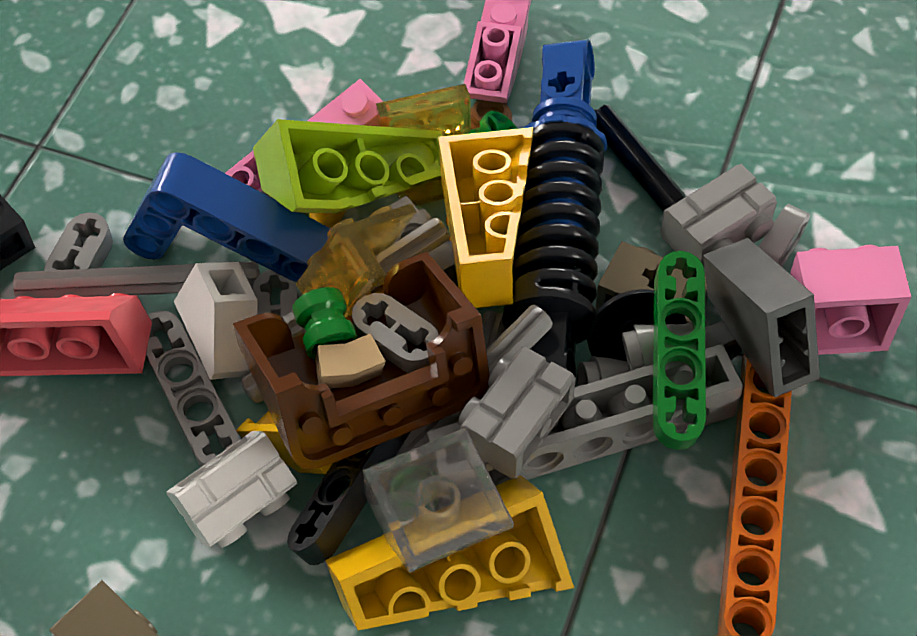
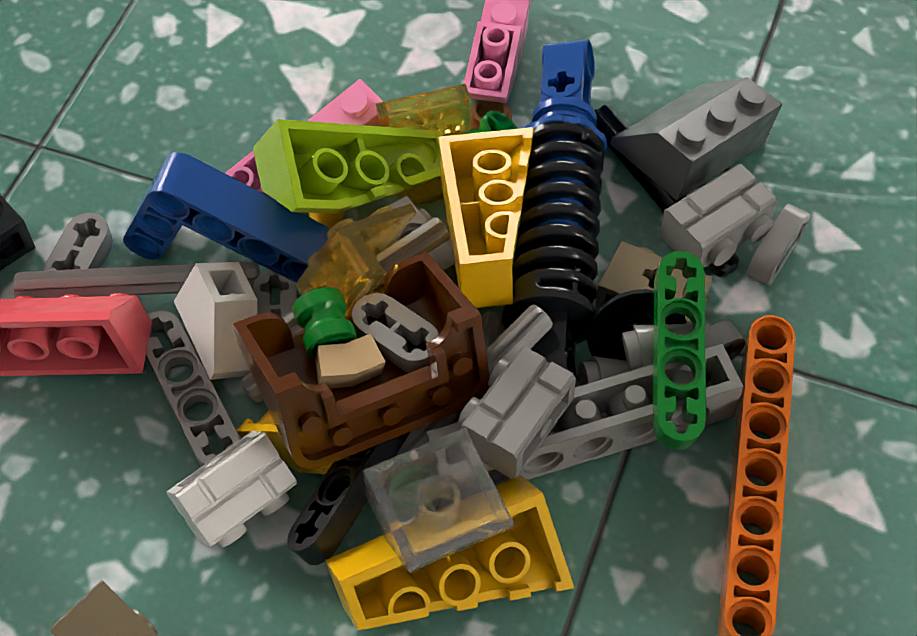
(699, 134): none -> dark grey slope
(766, 314): dark grey slope -> none
(856, 296): bright pink brick -> none

